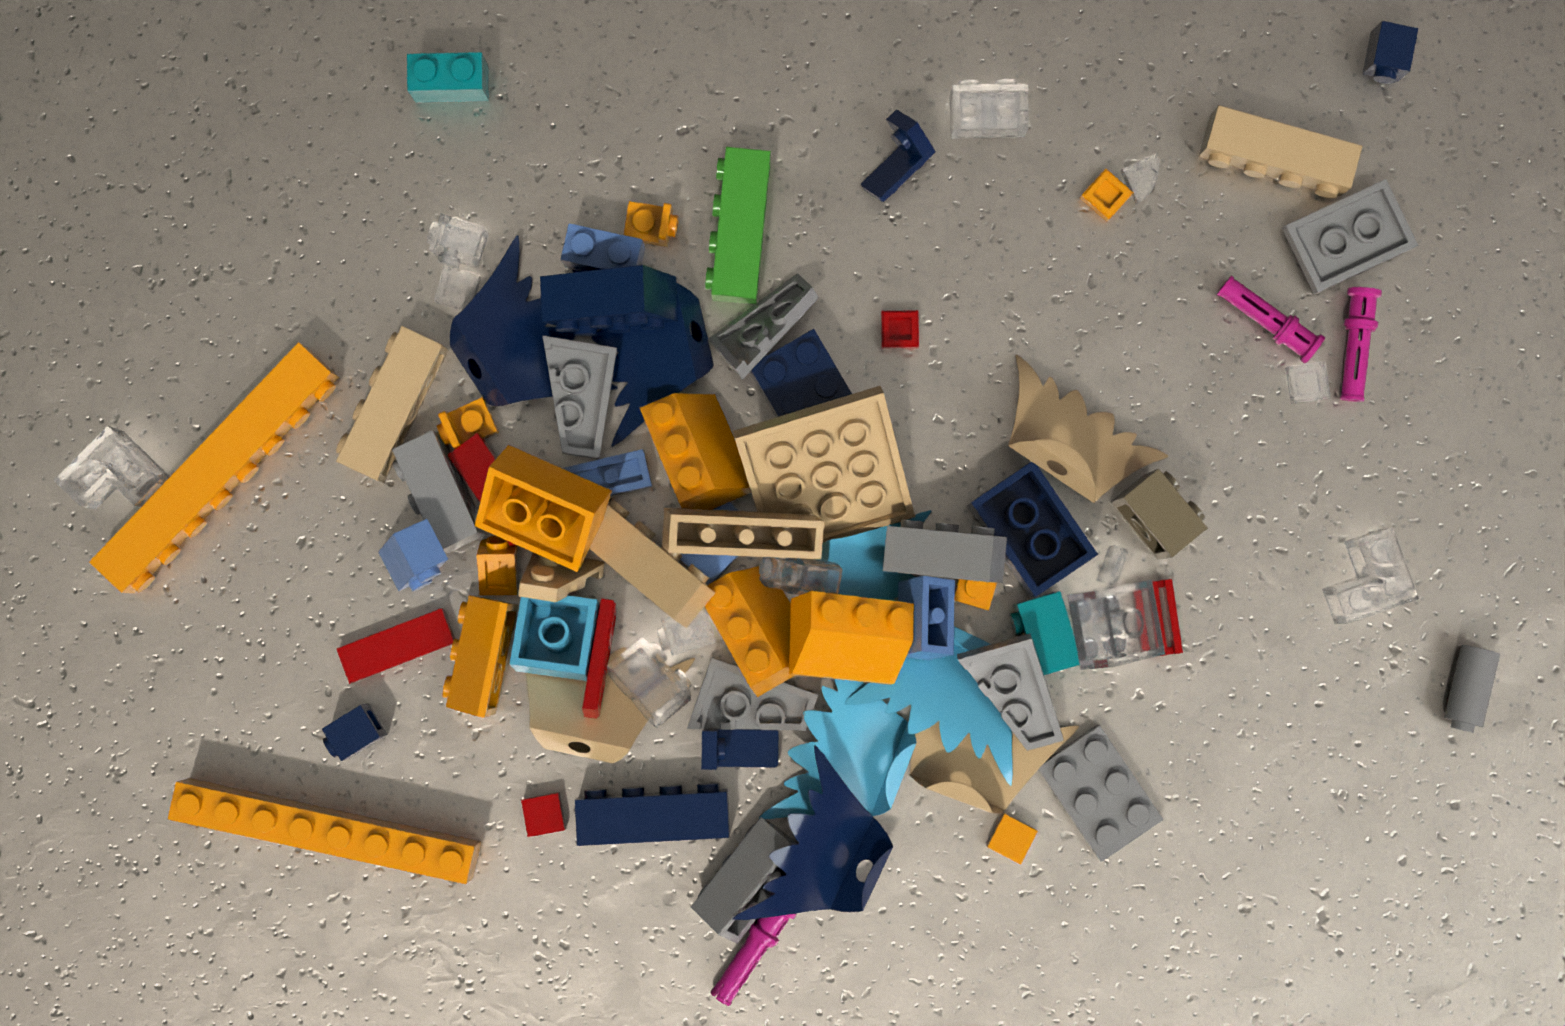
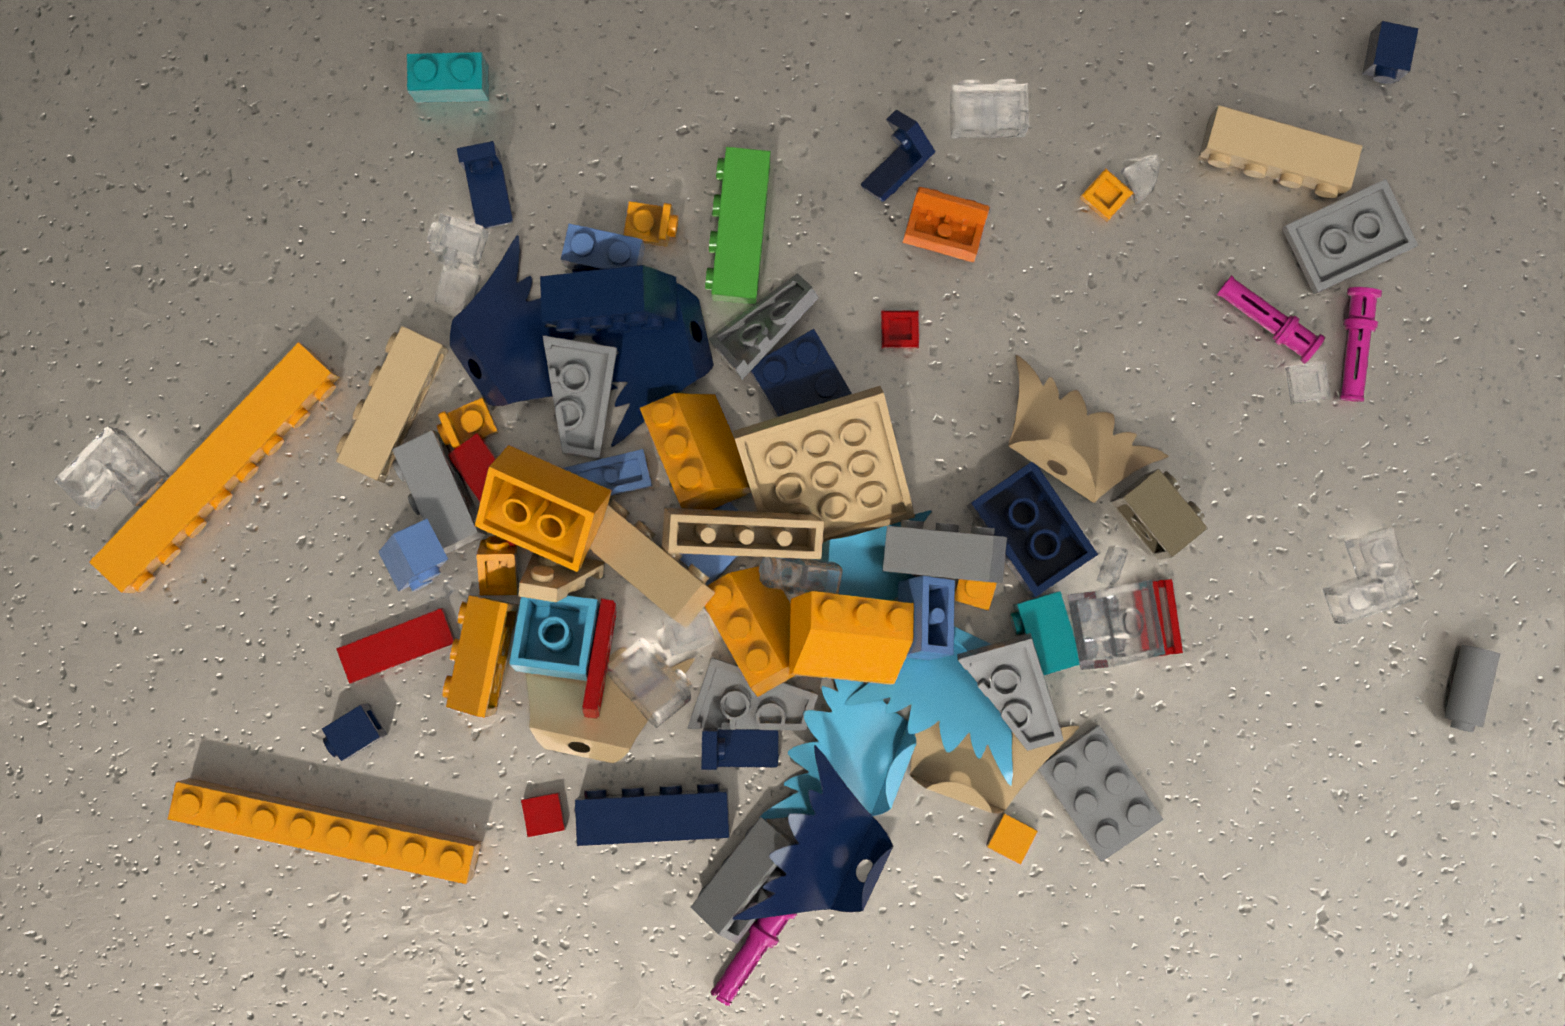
(486, 184): none -> dark blue bracket
(946, 224): none -> orange bracket

